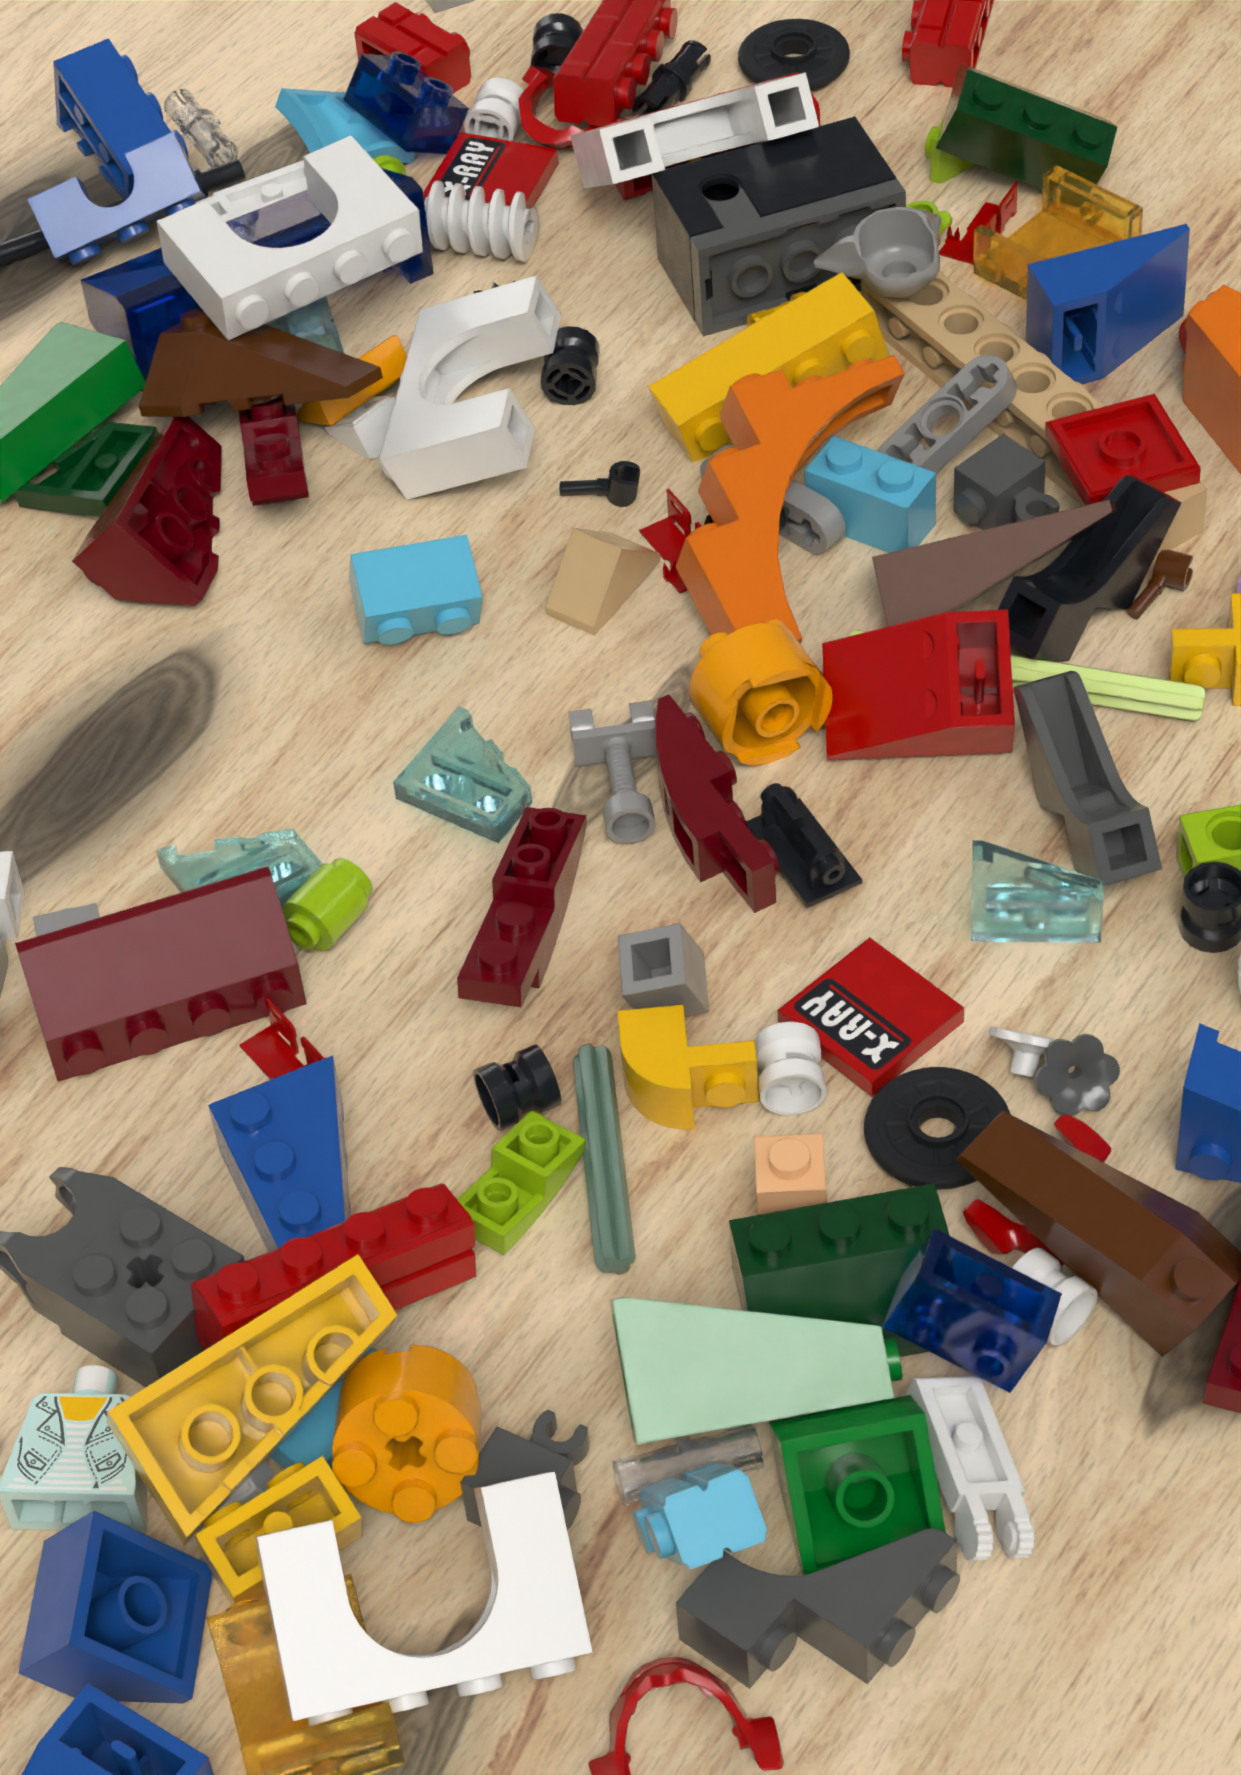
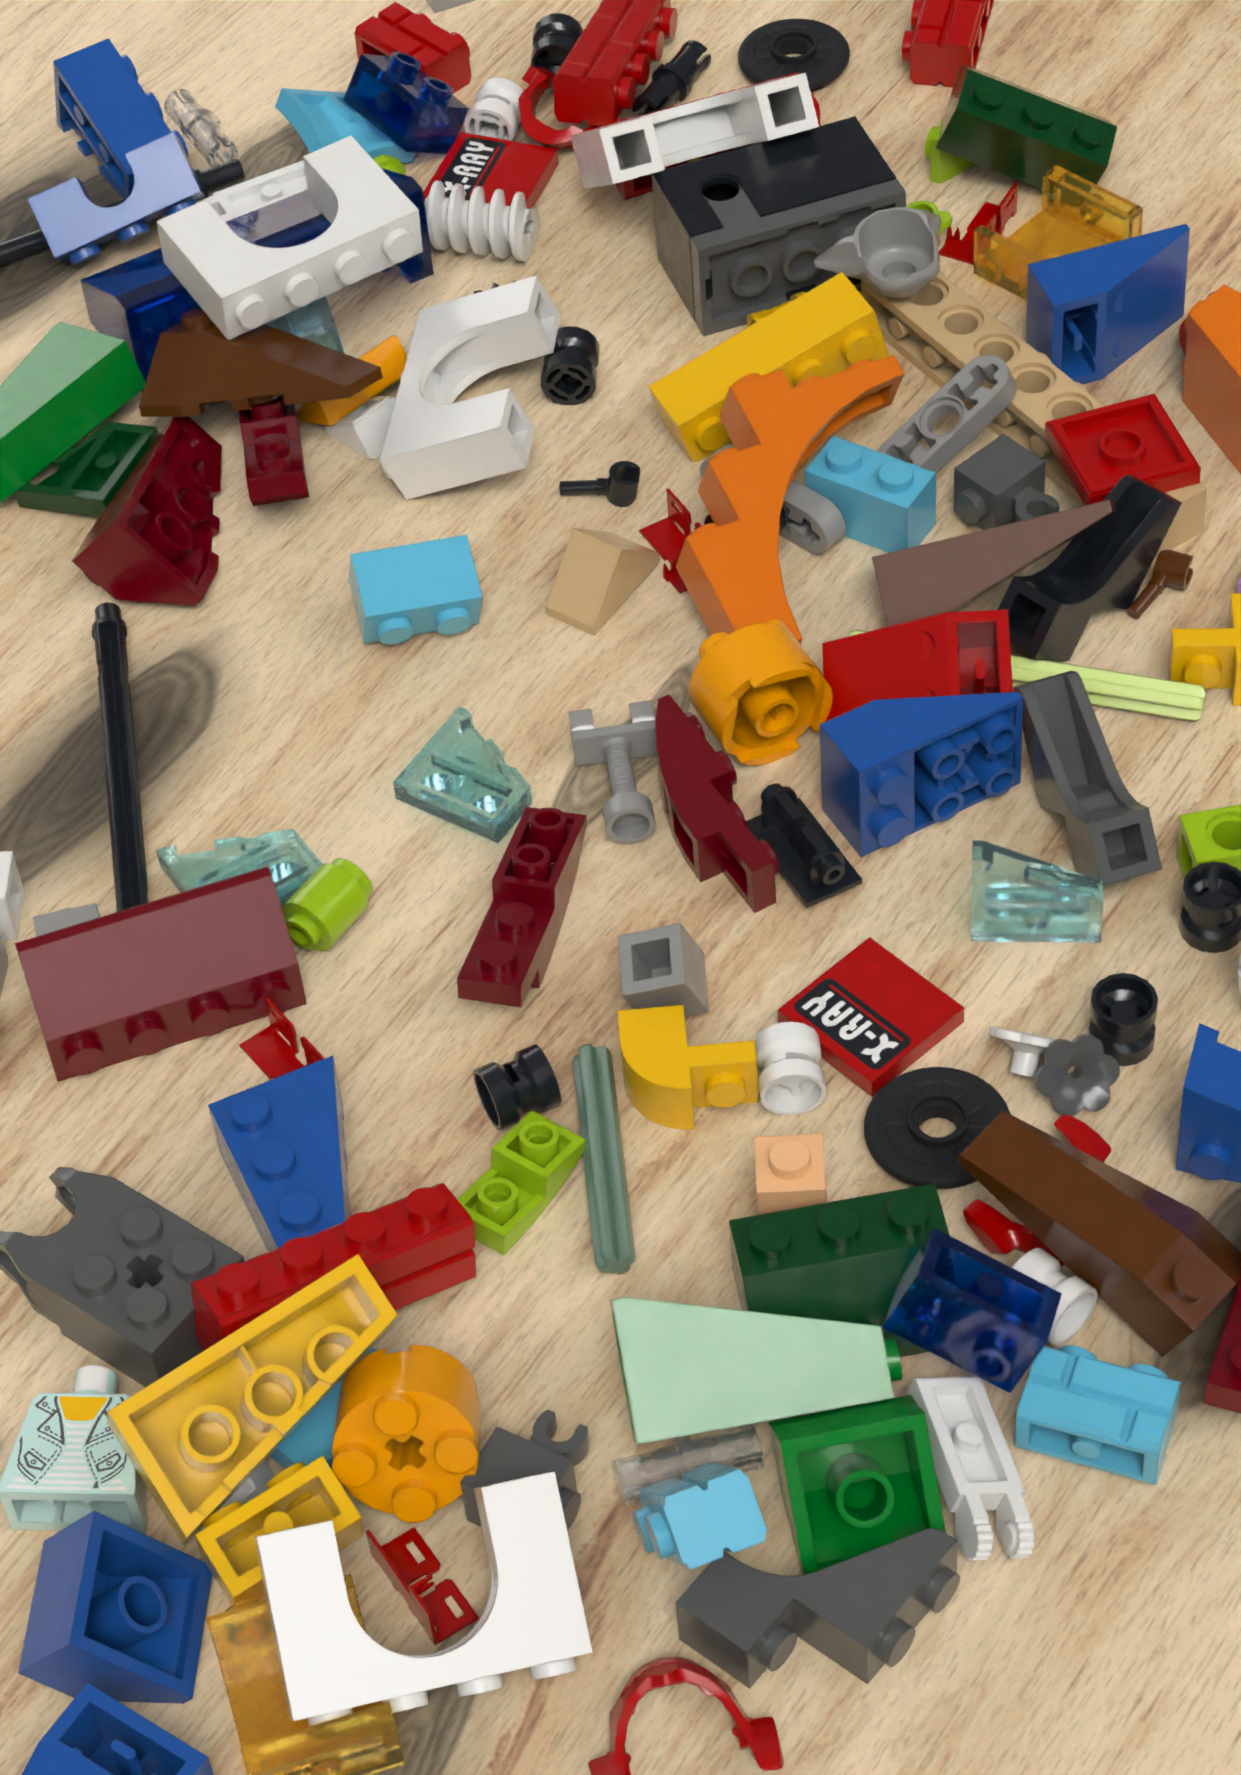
(120, 758): none -> black piece
(403, 1570): none -> red piece
(916, 763): none -> blue slope
(1098, 1413): none -> medium azure brick
(1124, 1017): none -> black wheel

